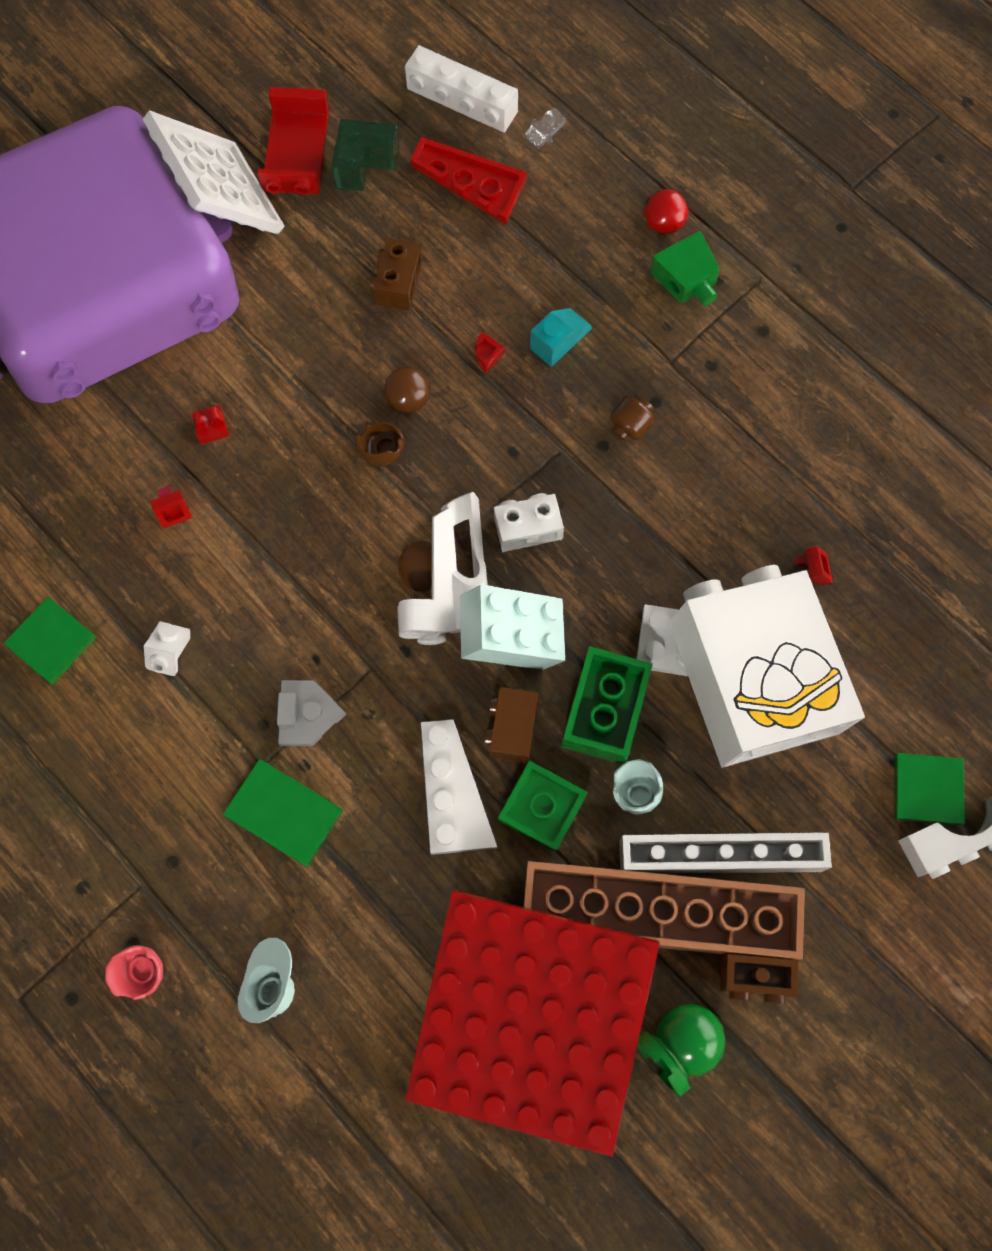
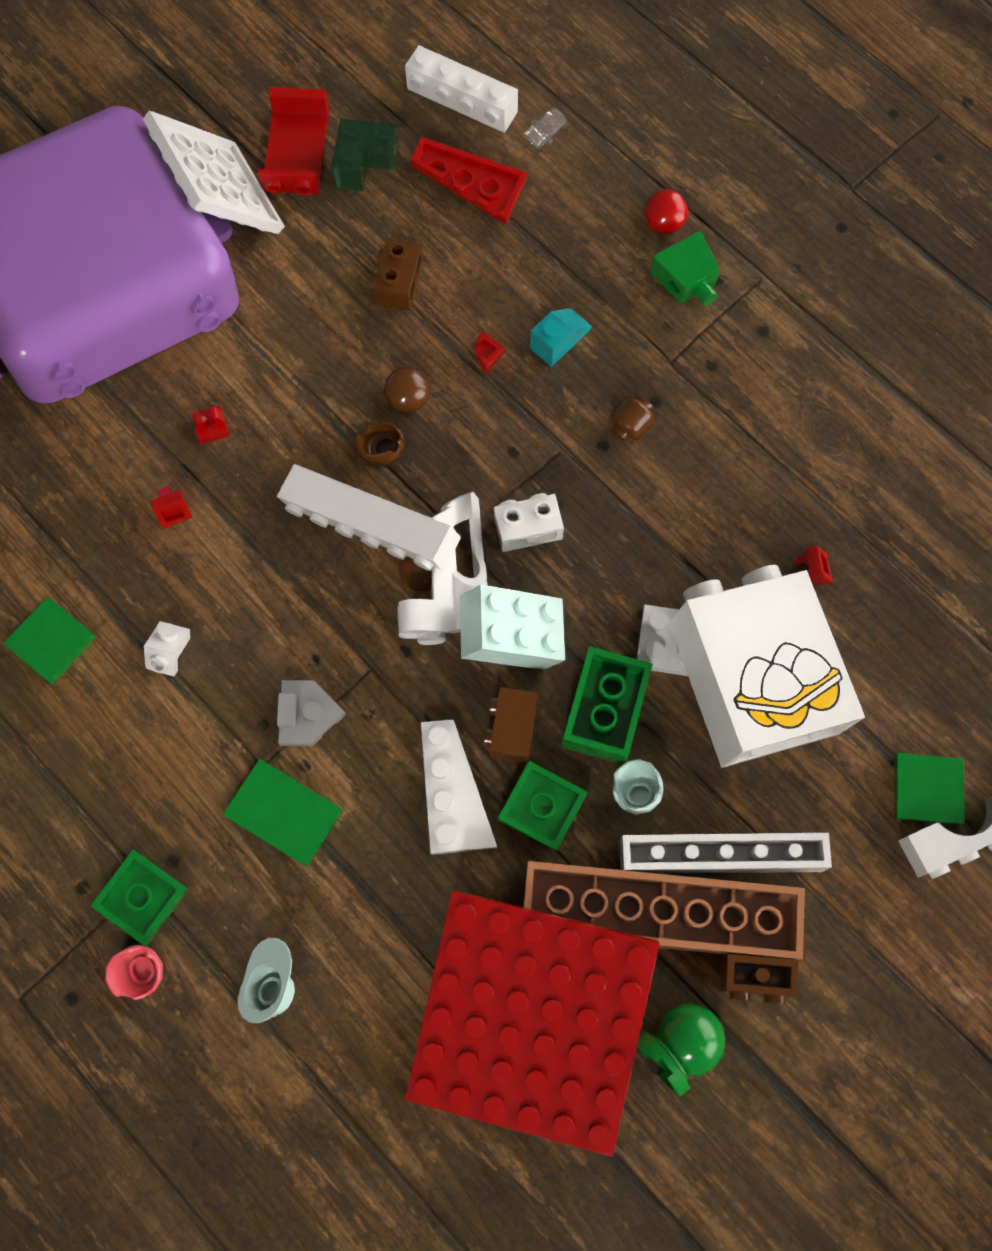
(139, 897): none -> green plate
(369, 517): none -> white brick

